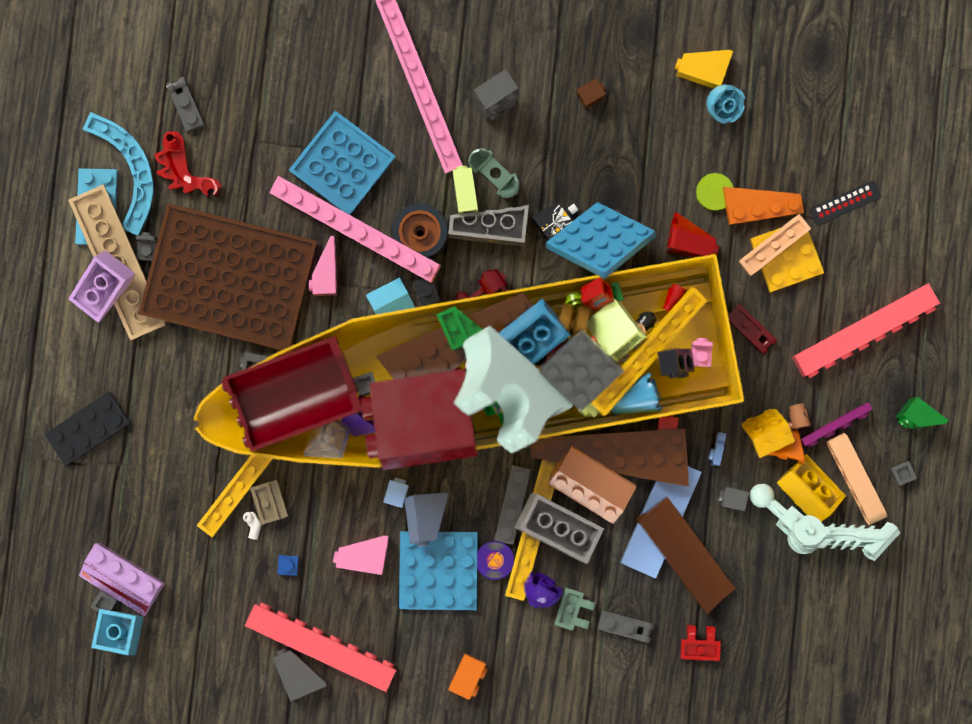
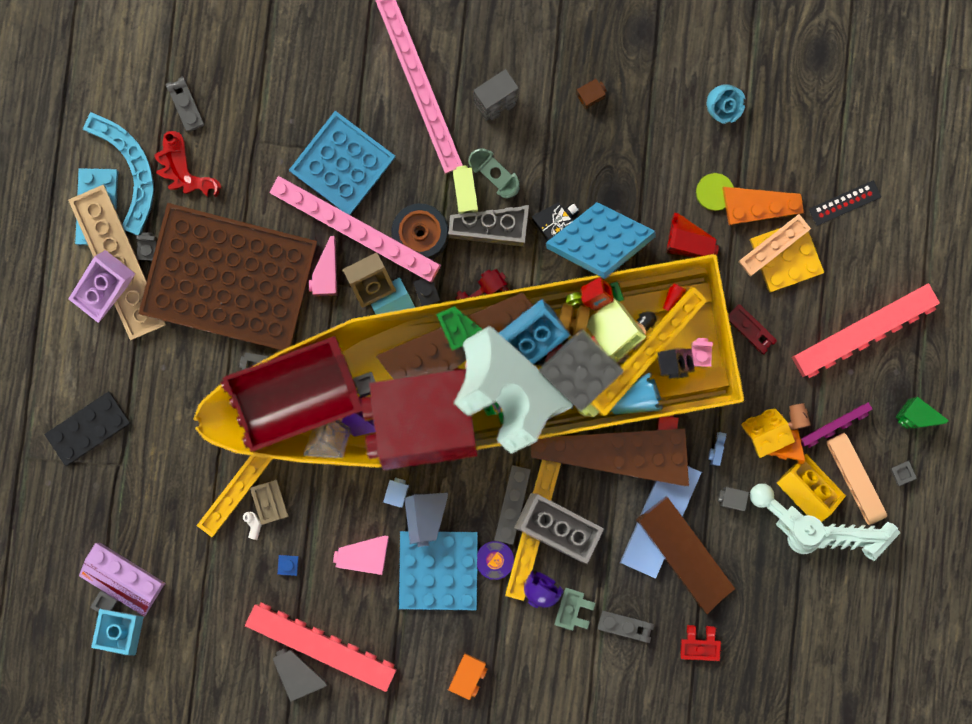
(369, 280): none -> dark tan brick
(591, 484): nougat slope -> none
(704, 67): yellow slope -> none

